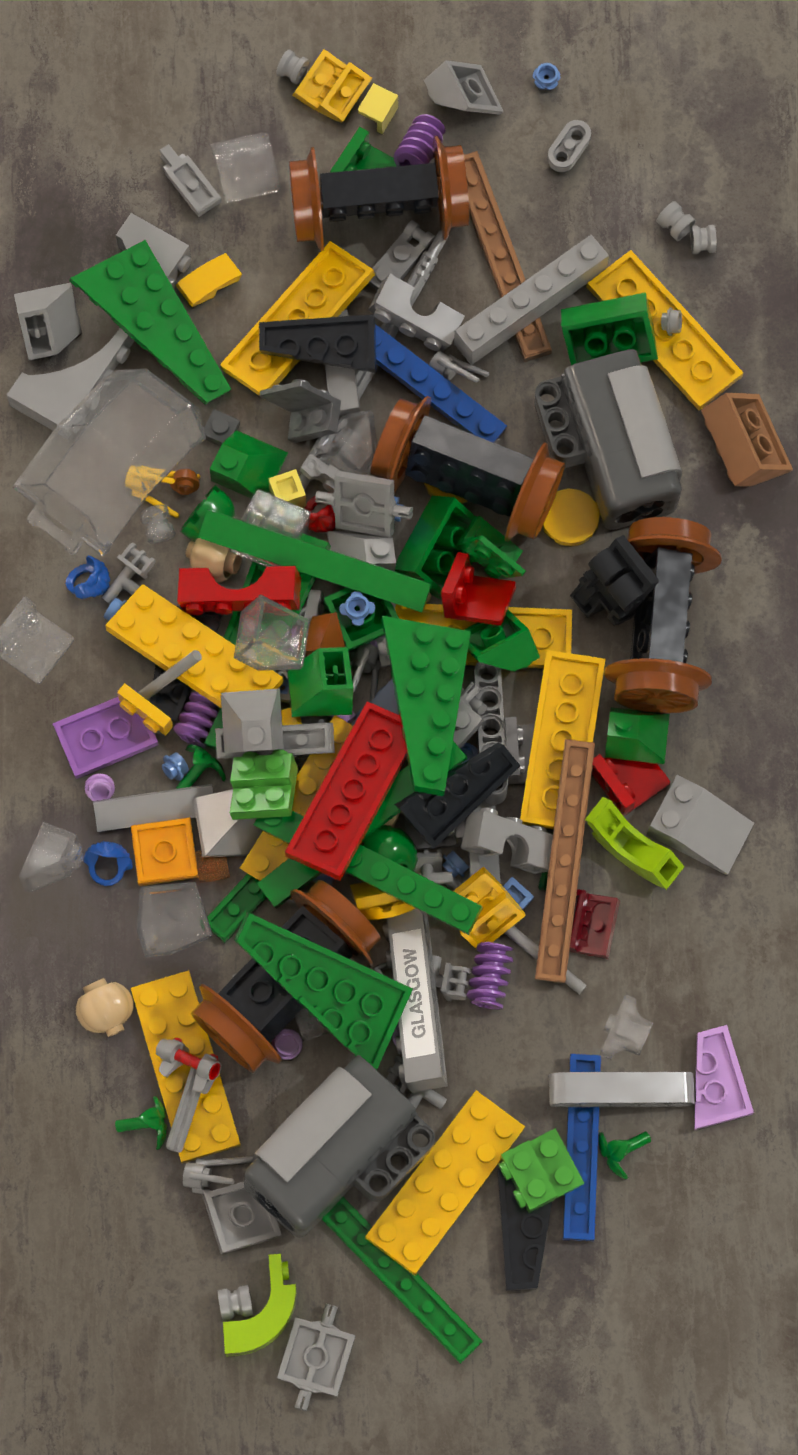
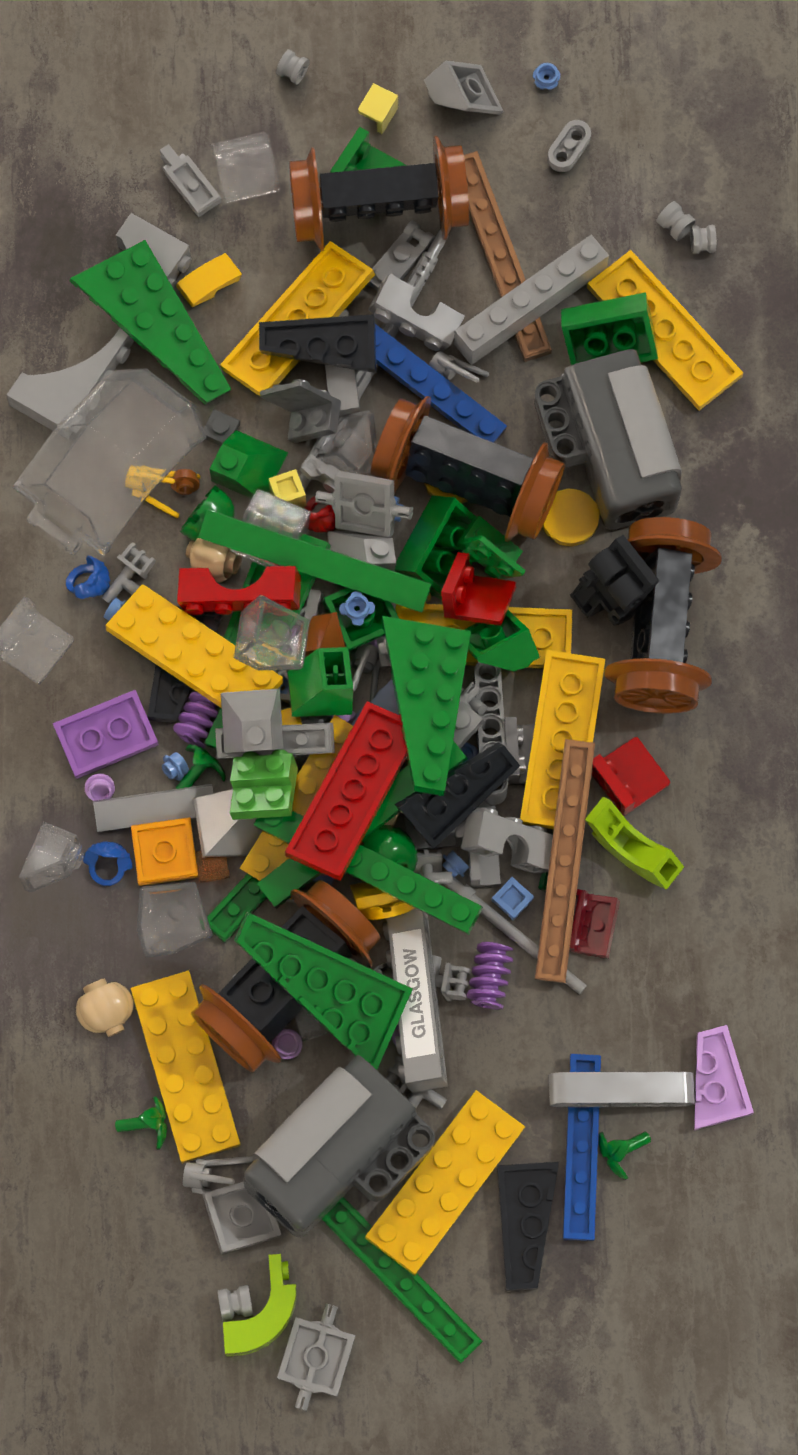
(47, 319): light grey slope -> none
(134, 703): yellow plate -> none
(157, 524): clear wheel -> none
(171, 674): light grey bar -> none
(176, 1054): light grey piece -> none
(183, 1115): light grey axle -> none
(332, 86): yellow slope -> none
(418, 141): medium lavender piece -> none
(498, 911): yellow slope -> none
(540, 1170): bright green plate -> none
(626, 1030): clear brick -> none
(637, 735): green slope -> none
(672, 321): light grey plate -> none
(700, 825): light grey slope -> none
(746, 439): medium nougat slope -> none

